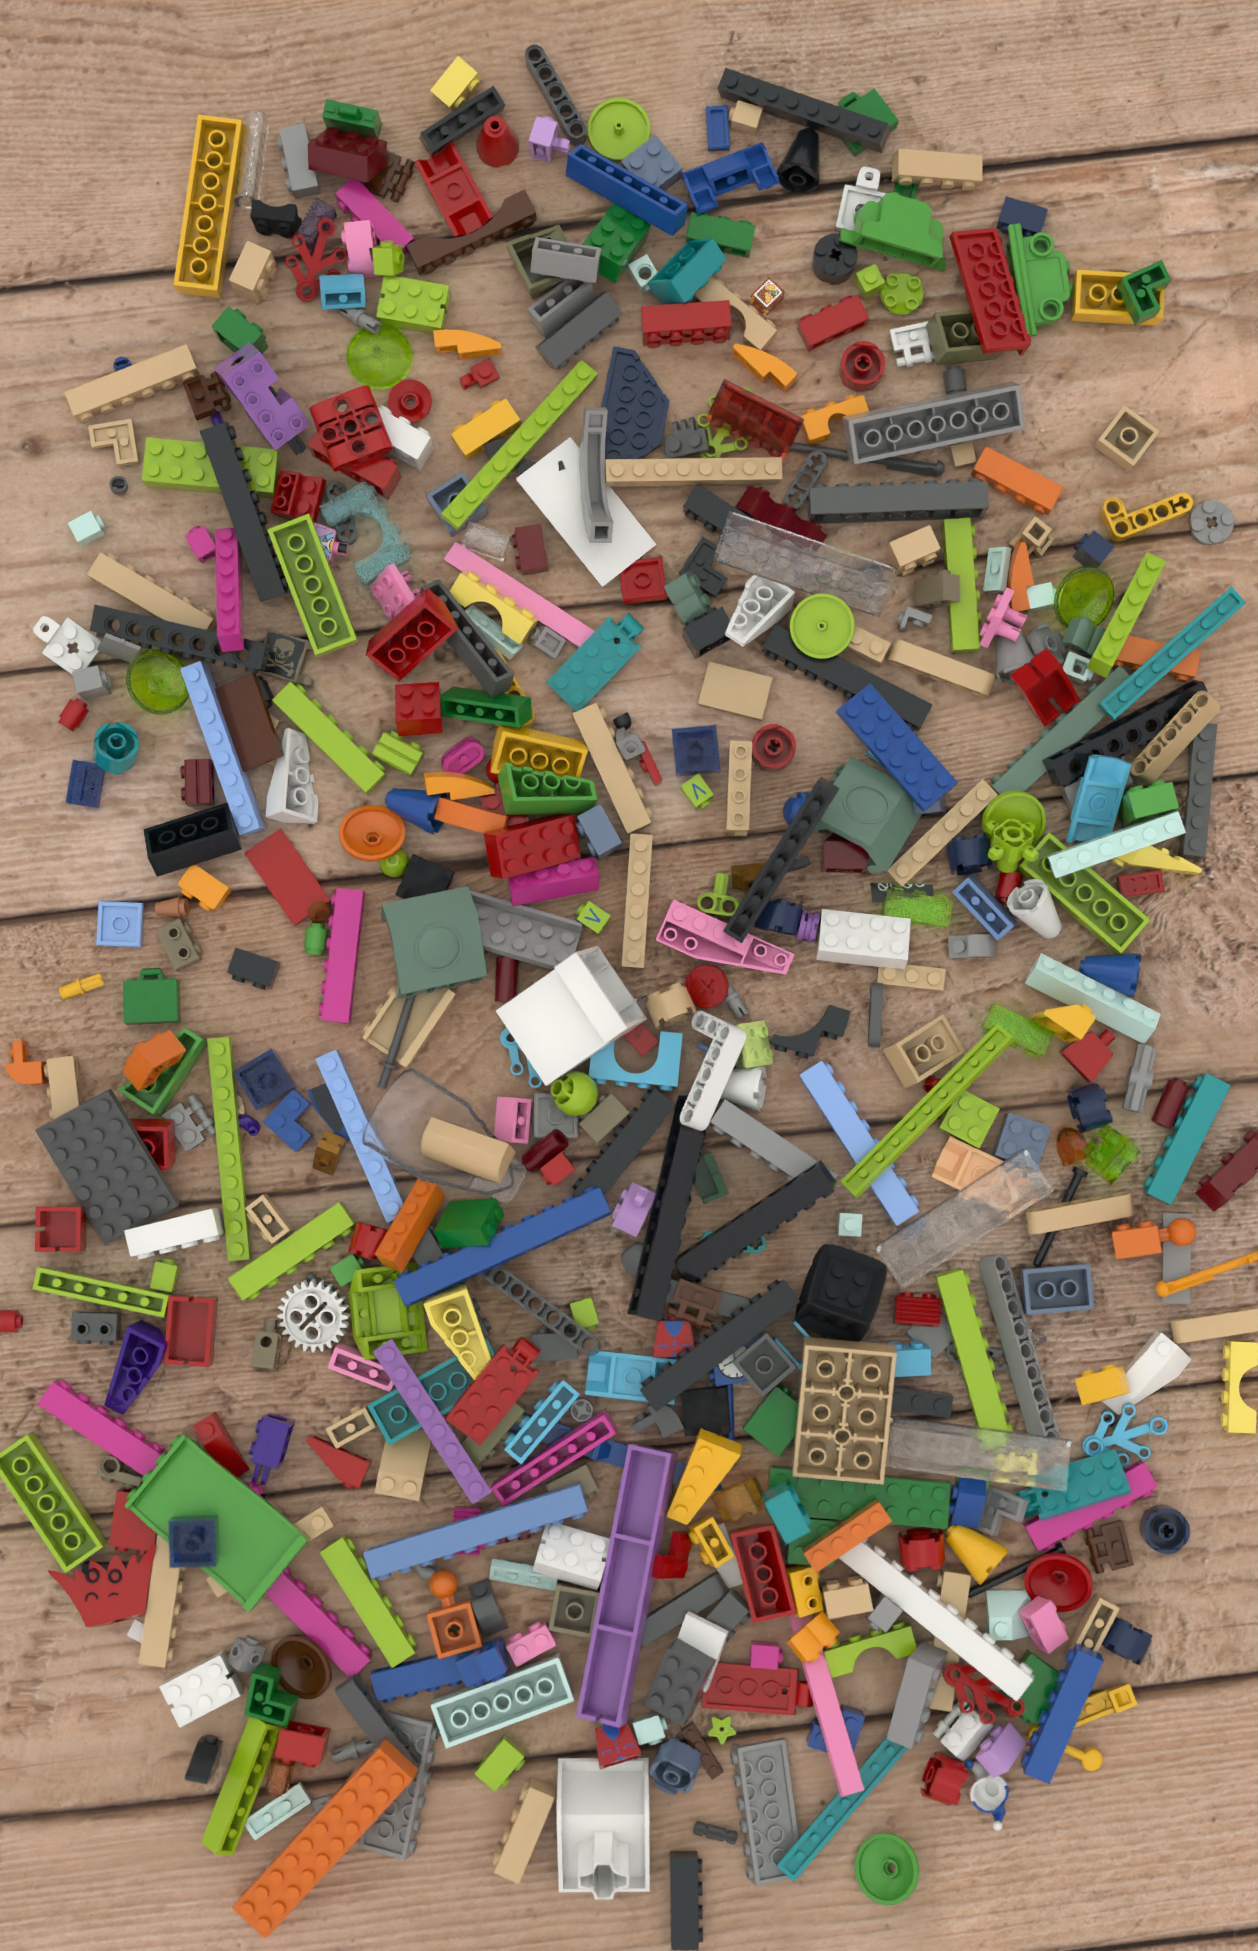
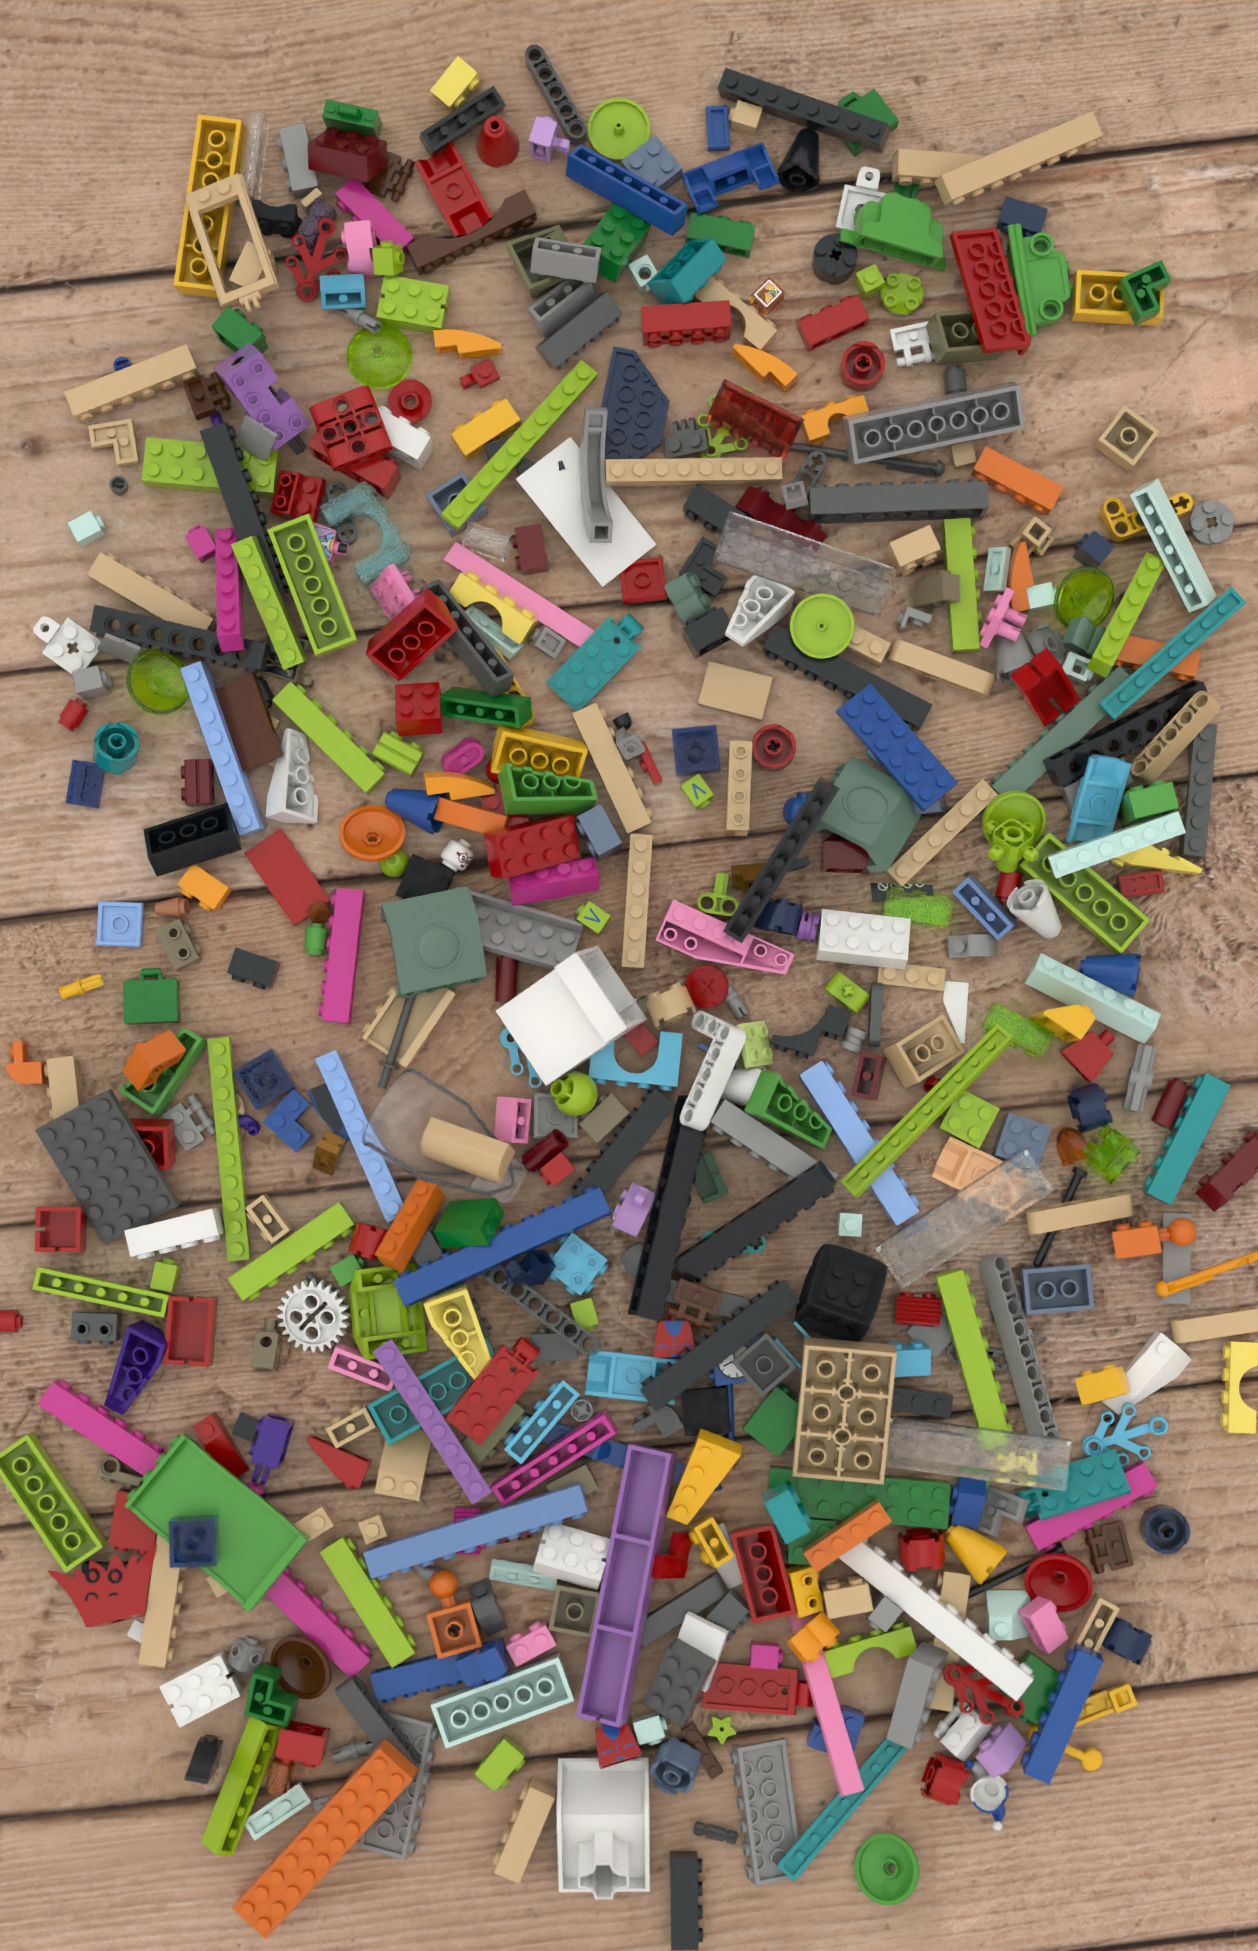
(211, 198): none -> tan animal
(245, 1427): none -> black tile
(256, 438): none -> light grey piece
(269, 602): none -> lime brick
(307, 201): none -> tan tile
(373, 1527): none -> tan brick
(457, 855): none -> white head
(532, 1270): none -> dark blue brick
(577, 1264): none -> medium azure brick
(739, 1499): clear yellow brick -> none
(781, 1107): none -> bright green wedge
(794, 495): none -> light grey bracket
(846, 992): none -> lime beam
(853, 1040): none -> light grey wheel
(869, 1076): none -> dark red brick
(955, 1002): none -> white sticker
(969, 855): dark blue brick -> none
(1019, 158): none -> tan brick
(1173, 545): none -> light aqua brick

